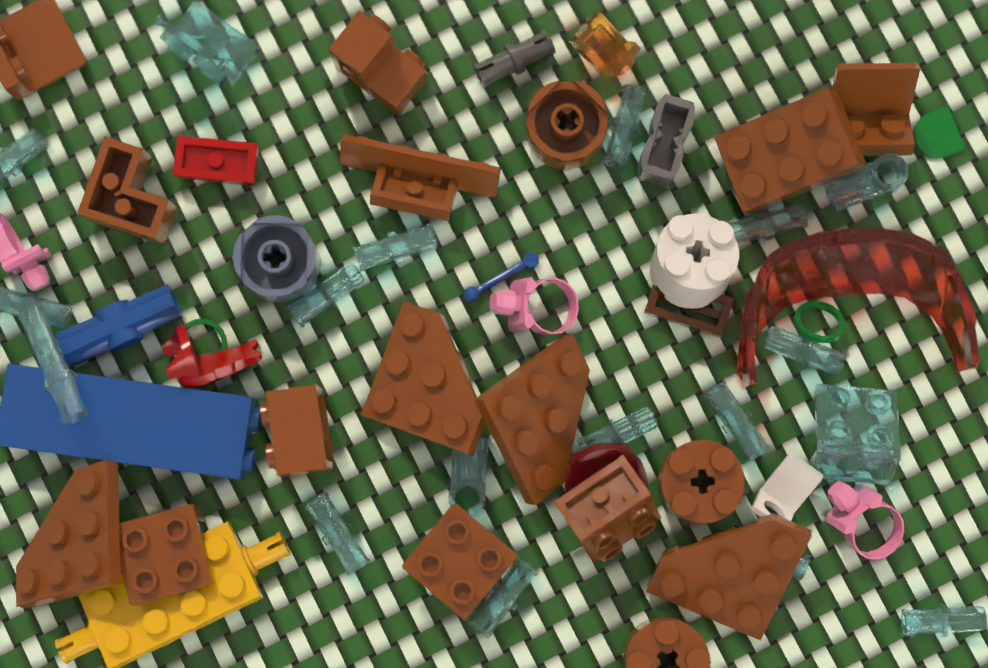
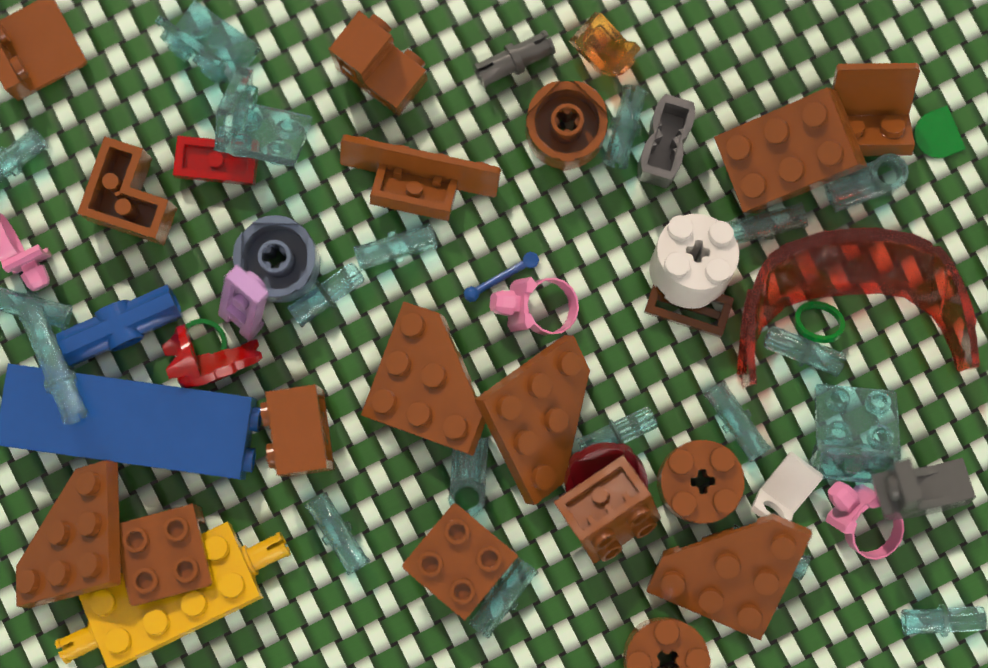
(243, 301): none -> lavender plate
(255, 129): none -> clear light blue bracket
(923, 490): none -> dark grey arch

